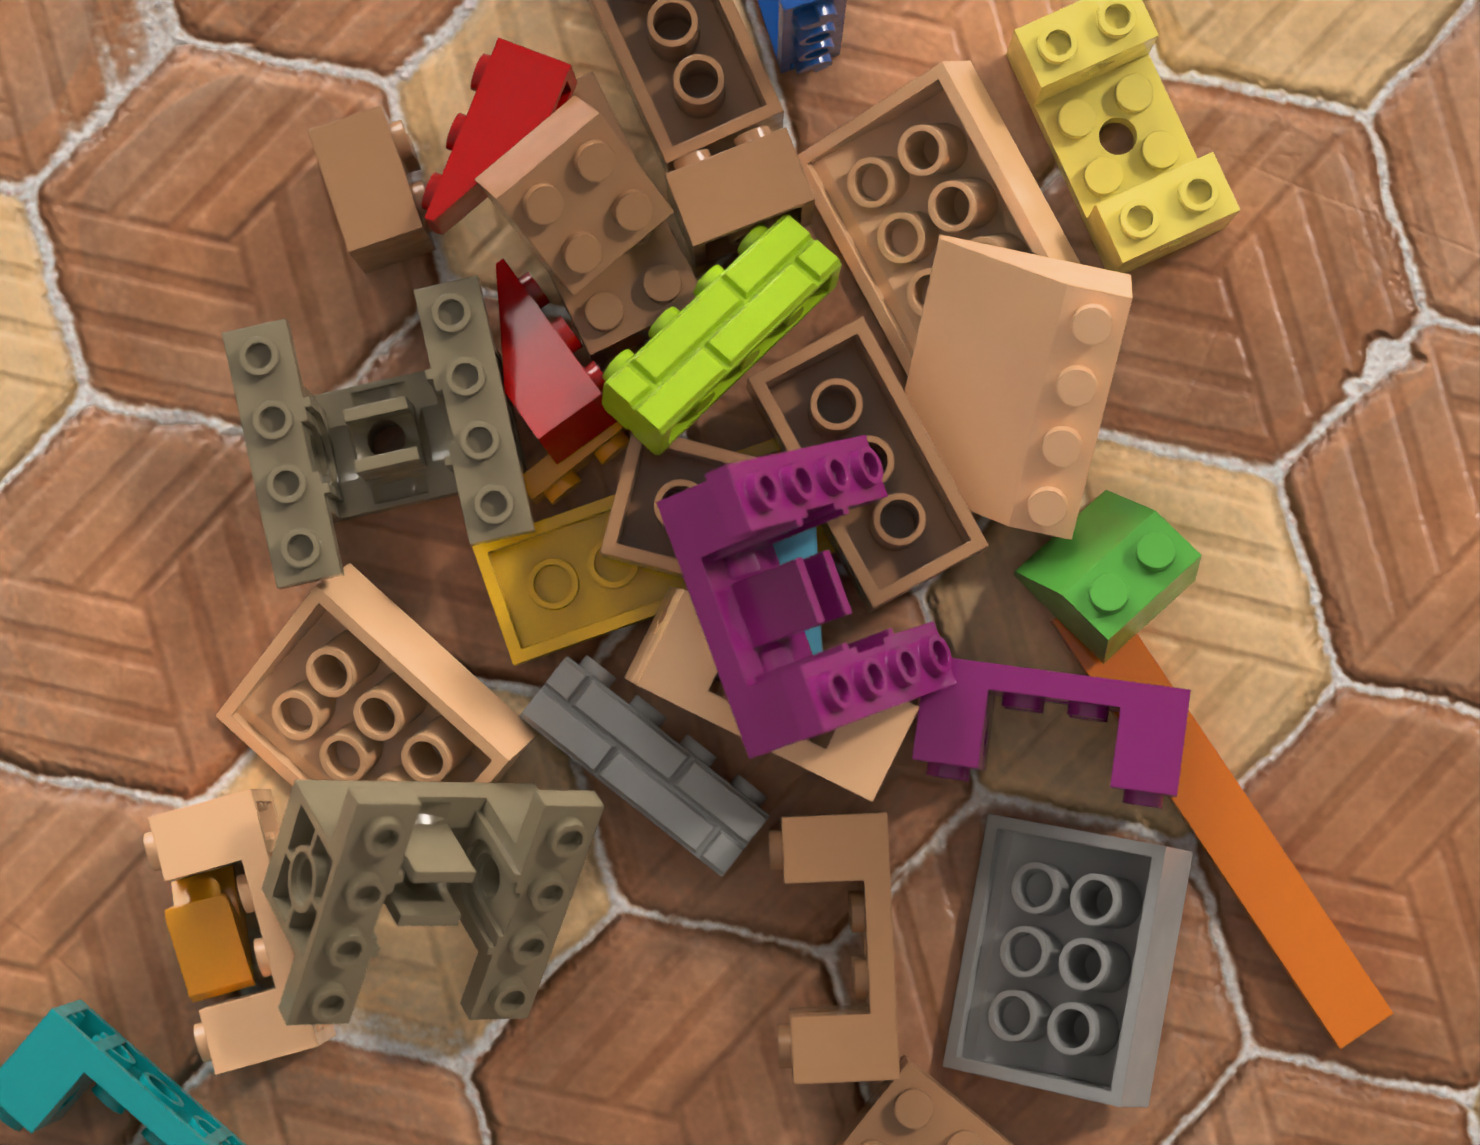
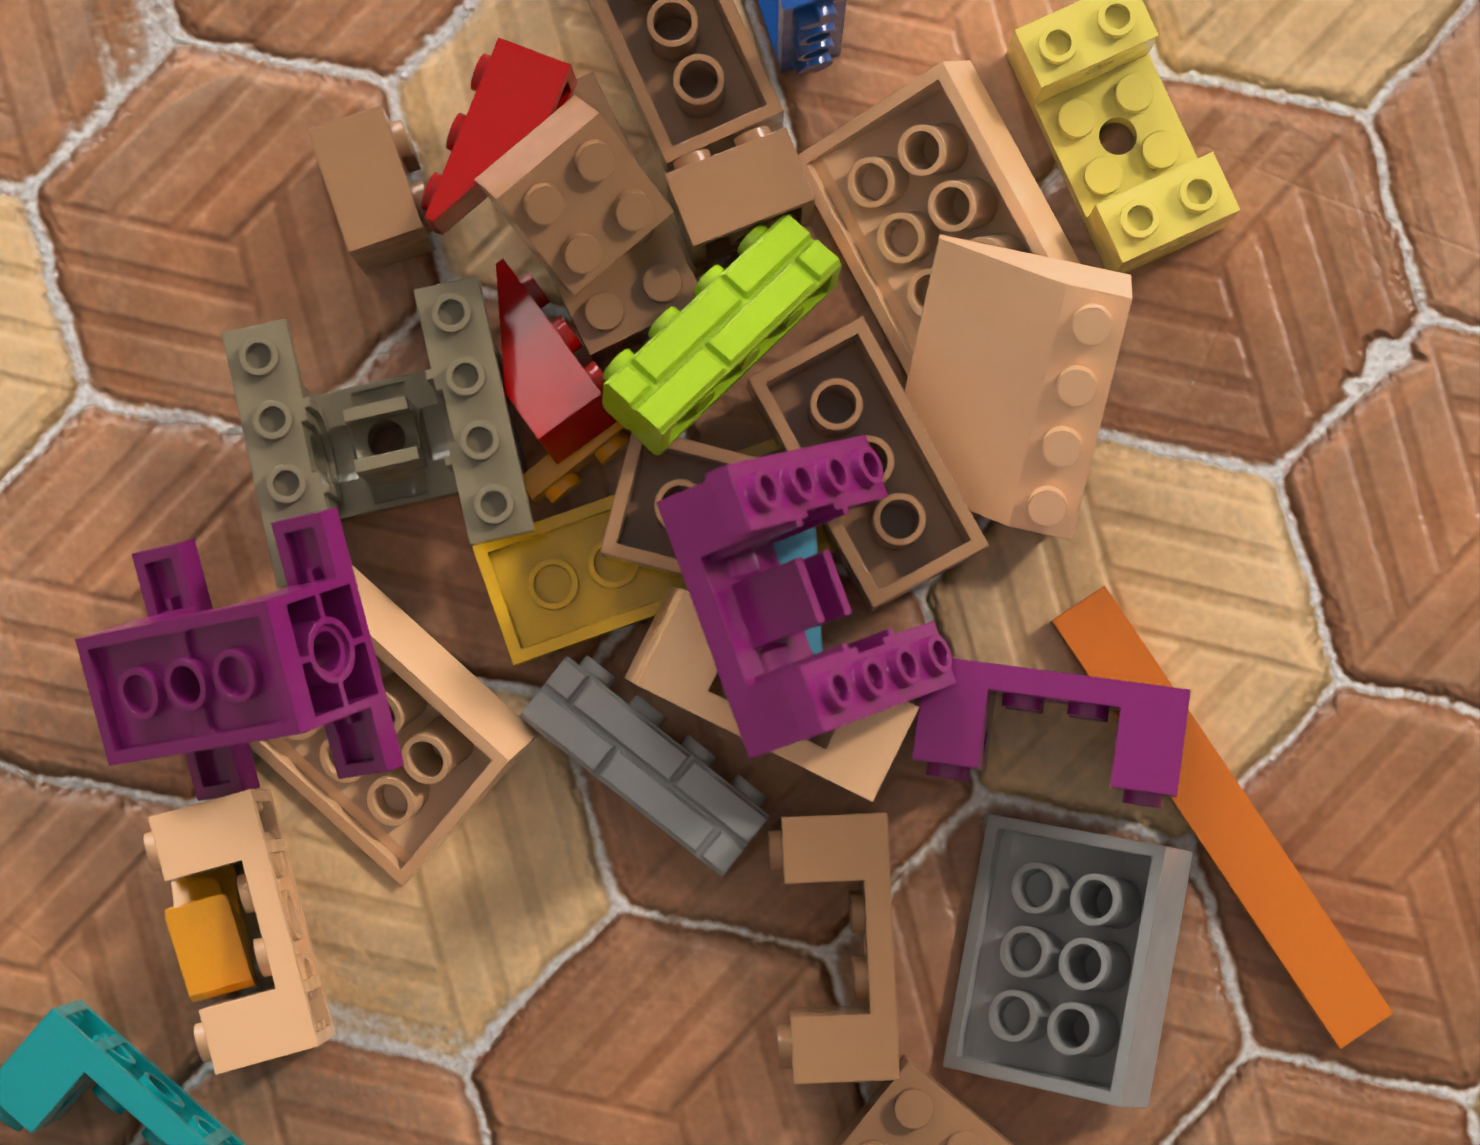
(244, 670): none -> magenta piece
(434, 856): dark tan piece -> none
(1112, 573): bright green slope -> none

